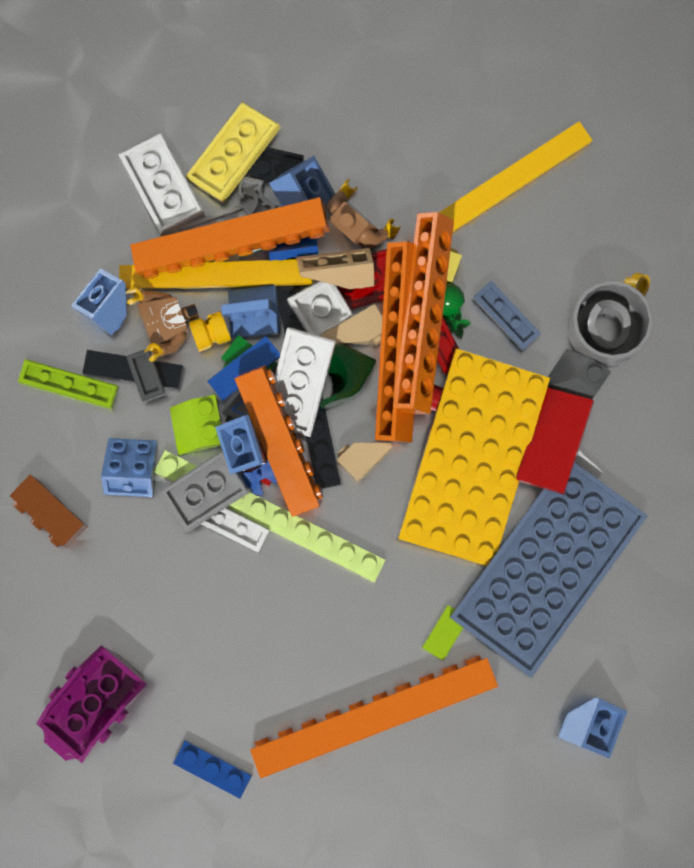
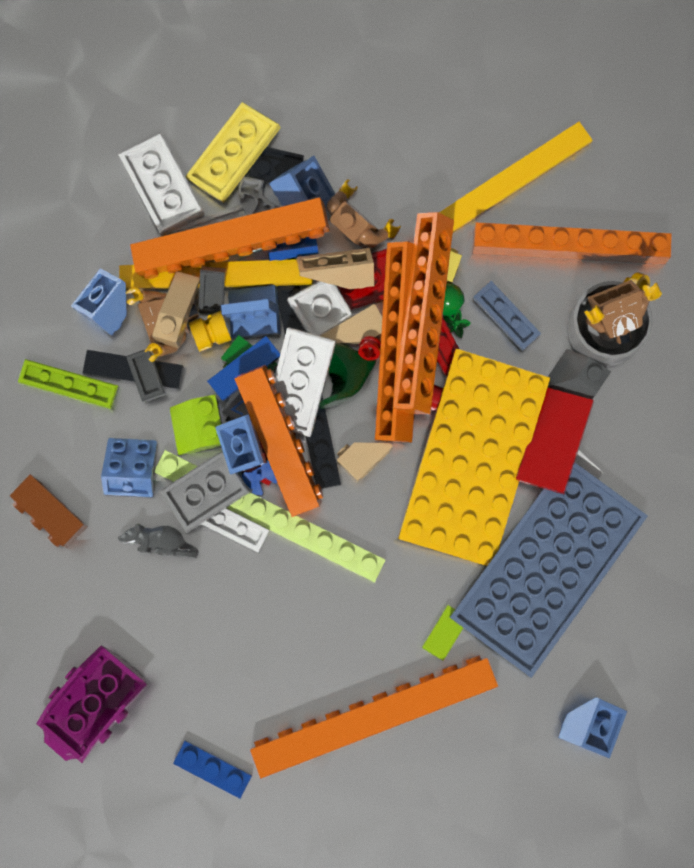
(163, 539): none -> dark grey animal
(176, 310): none -> tan slope
(211, 289): none -> dark grey tile
(365, 344): none -> red bush
(571, 243): none -> orange brick
(620, 309): none -> medium nougat torso

